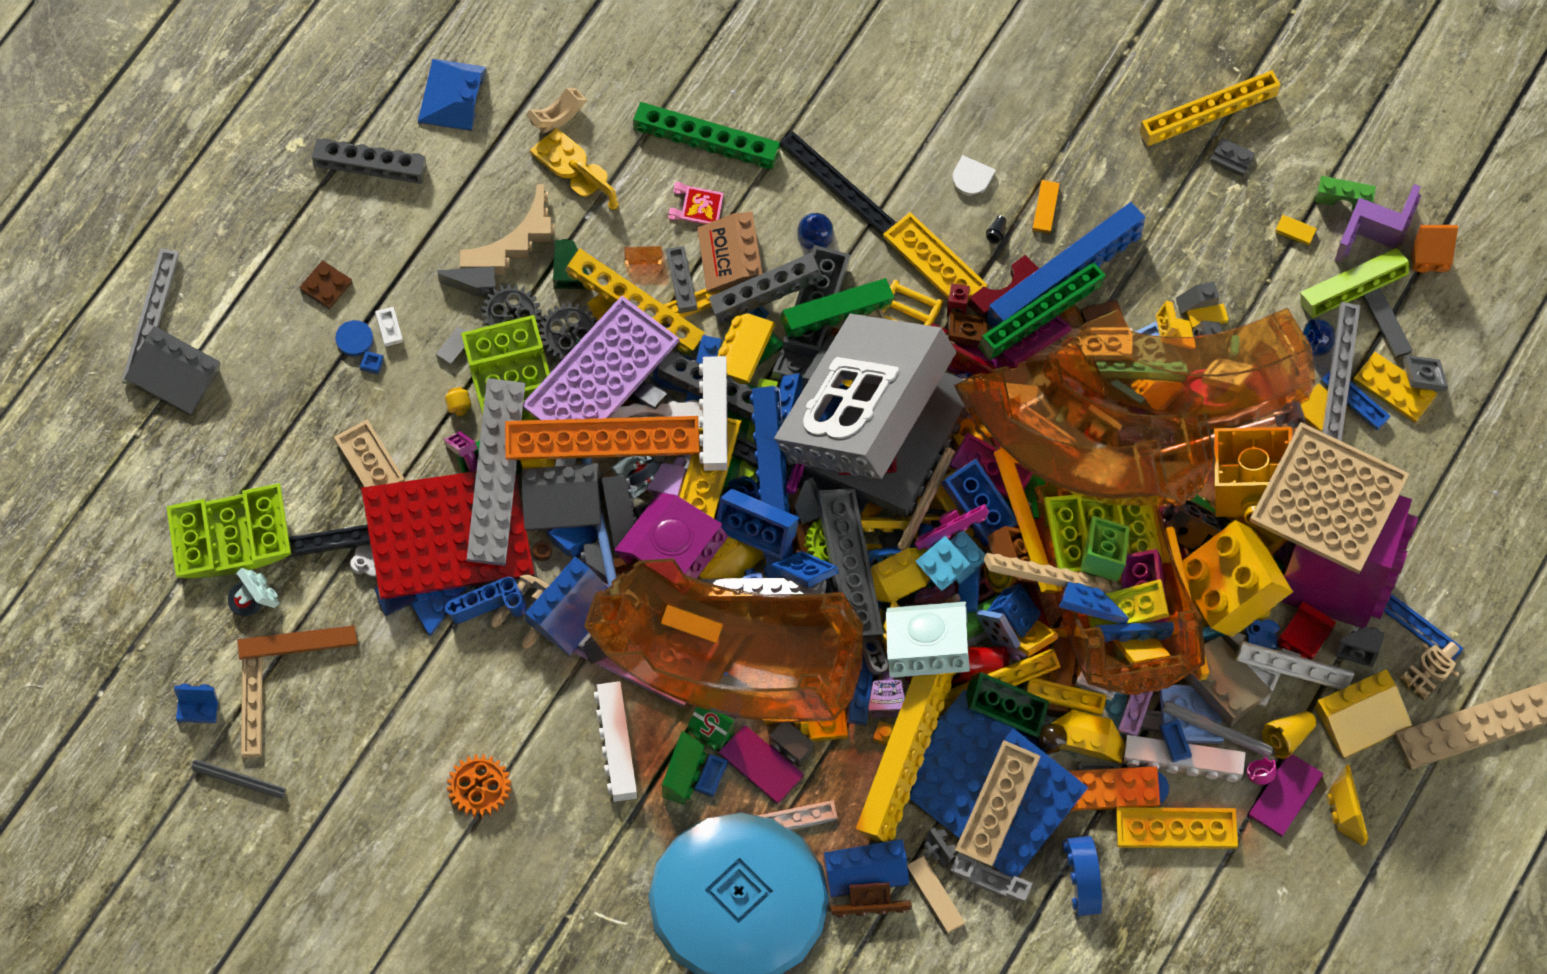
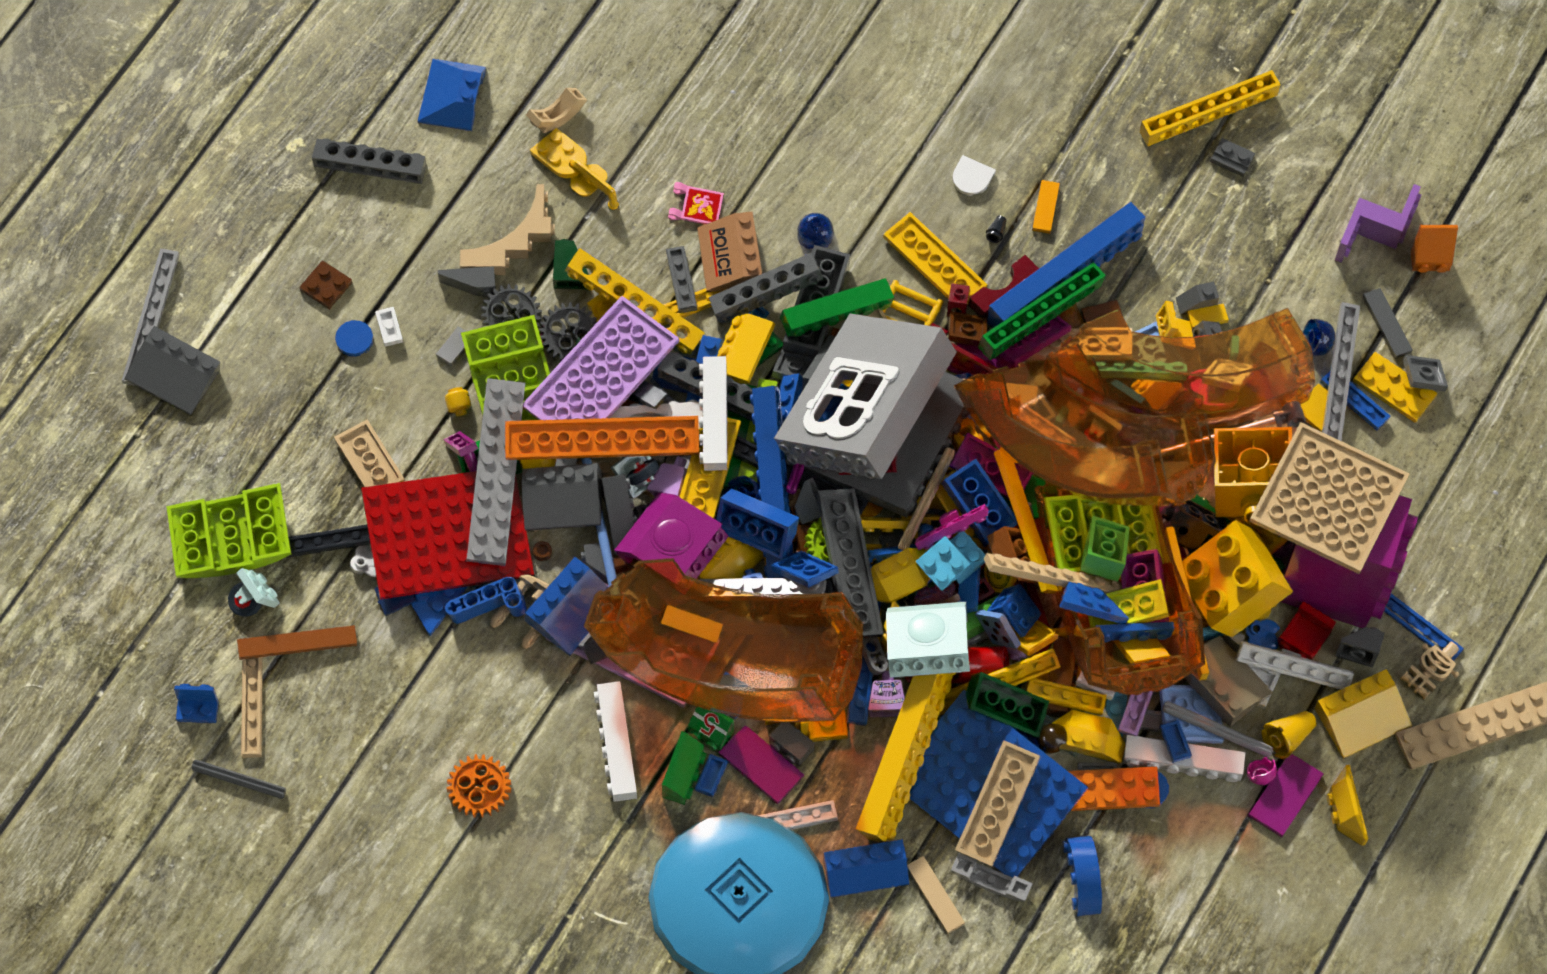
(371, 362): blue tile -> none
(572, 540): blue slope -> none
(643, 255): clear orange slope -> none
(699, 128): green brick -> none
(837, 183): black tile -> none
(869, 899): reddish brown bracket -> none
(883, 732): yellow plate -> none
(937, 847): dark grey hips -> none
(1176, 828): yellow plate -> none
(1295, 230): yellow tile -> none
(1335, 189): bright green arch -> none
(1354, 283): lime brick -> none

